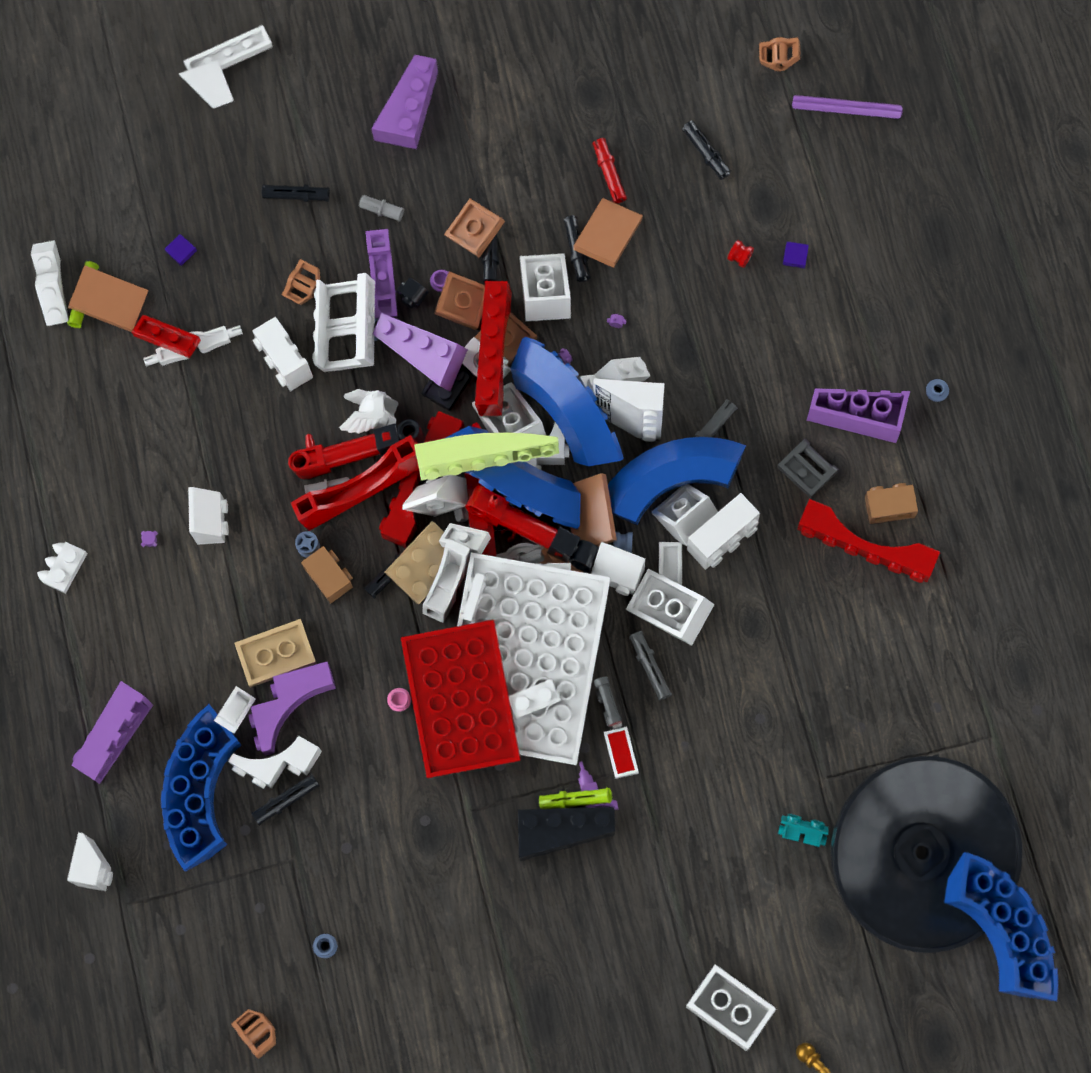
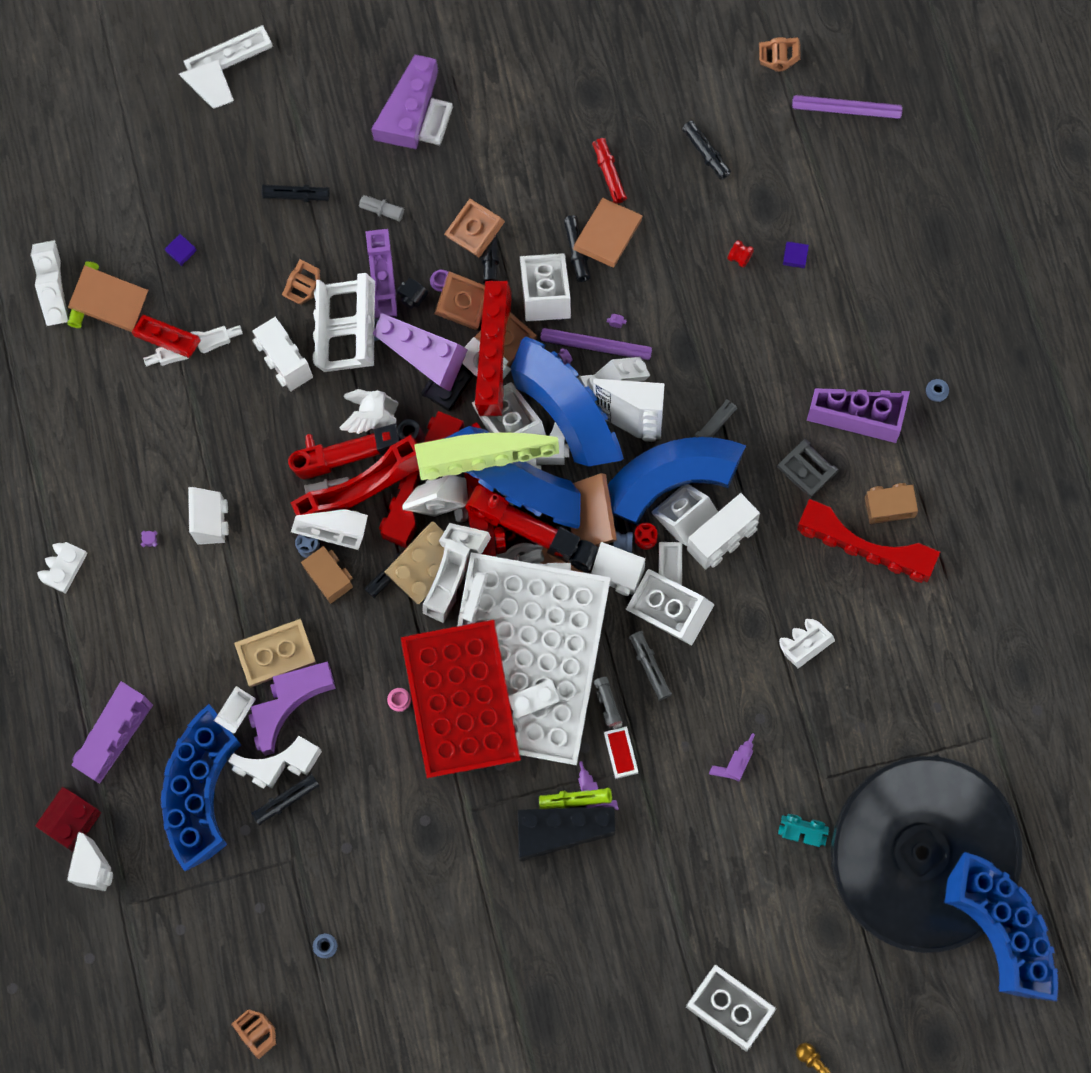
(67, 817): none -> dark red slope
(336, 527): none -> white slope
(435, 121): none -> white tile
(500, 540): none -> red arm
(596, 344): none -> medium lavender axle
(645, 531): none -> red wheel
(737, 763): none -> medium lavender piece
(806, 643): none -> white plate

